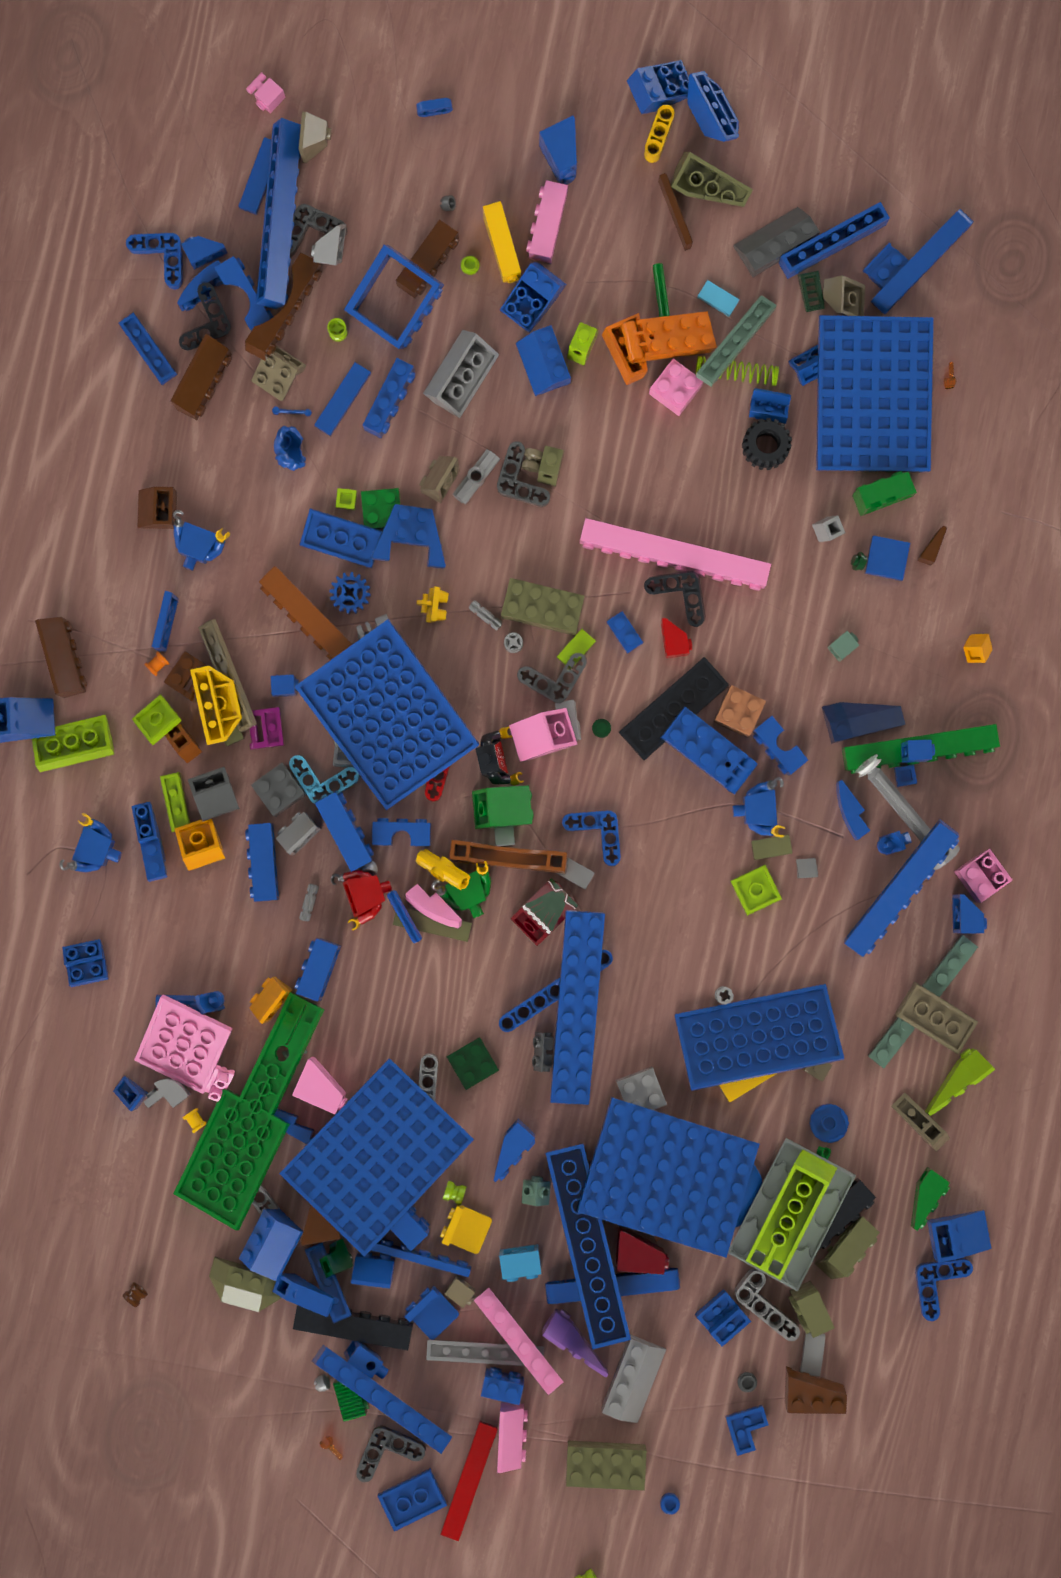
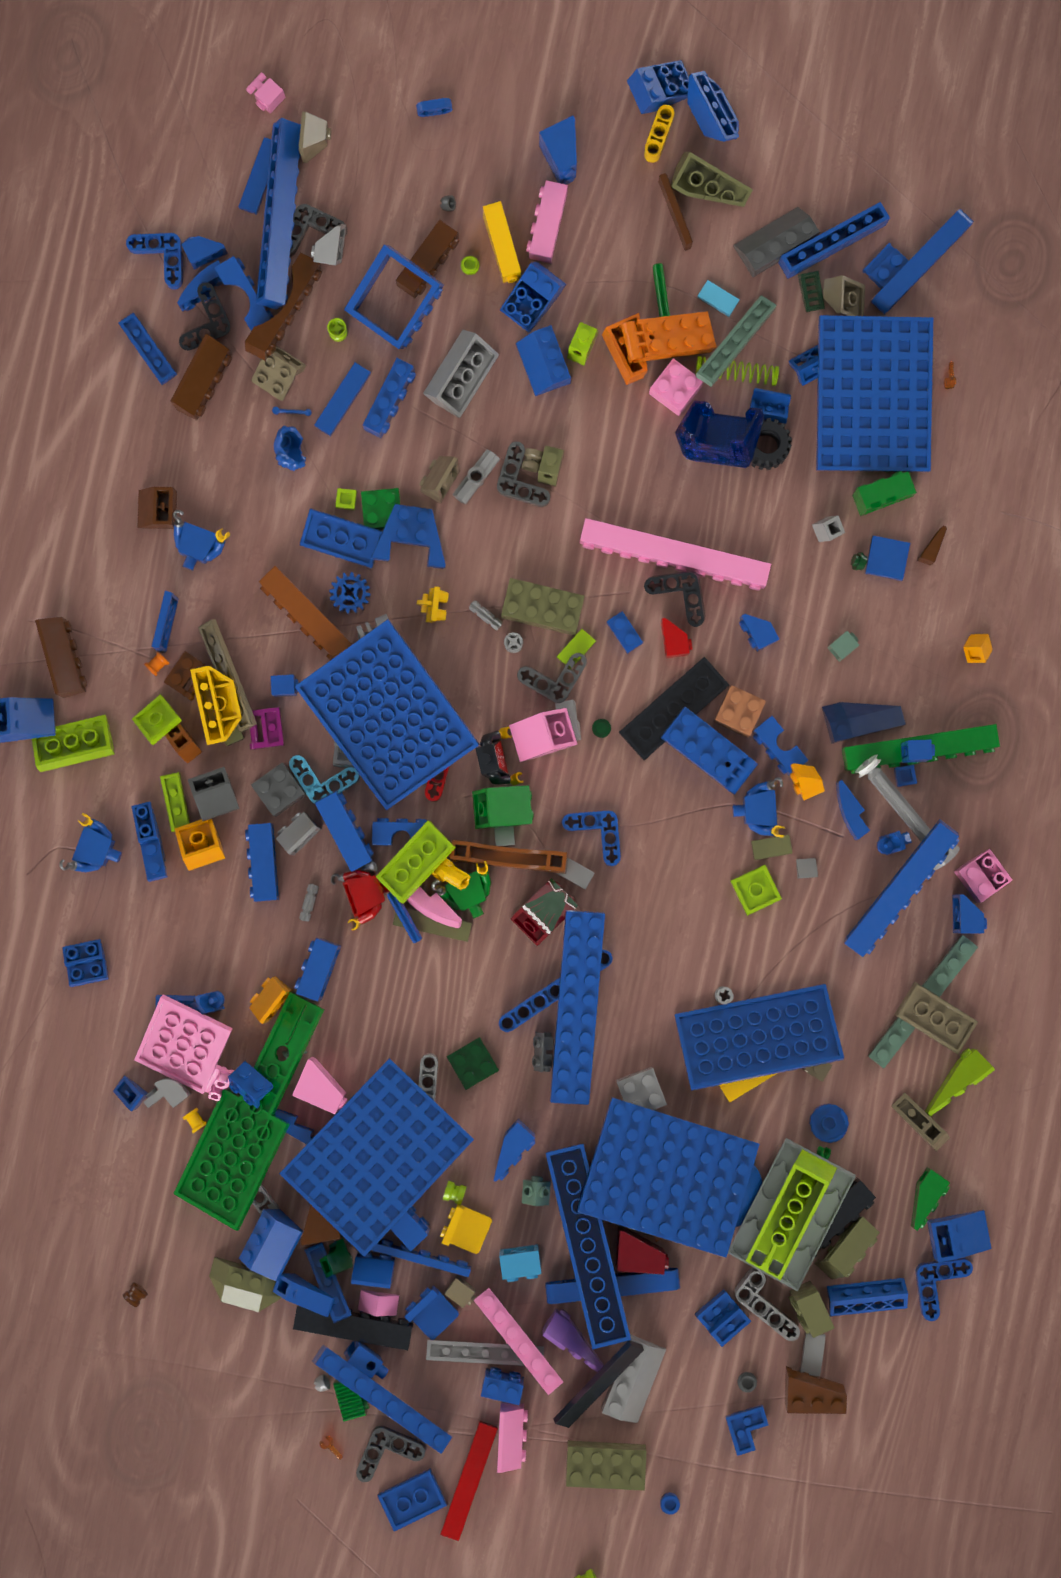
(249, 1084): none -> blue bracket
(378, 1303): none -> bright pink slope
(415, 862): none -> lime plate
(598, 1384): none -> black tile
(719, 437): none -> clear blue windscreen
(760, 631): none -> blue slope
(806, 781): none -> light orange slope
(867, 1294): none -> blue fence

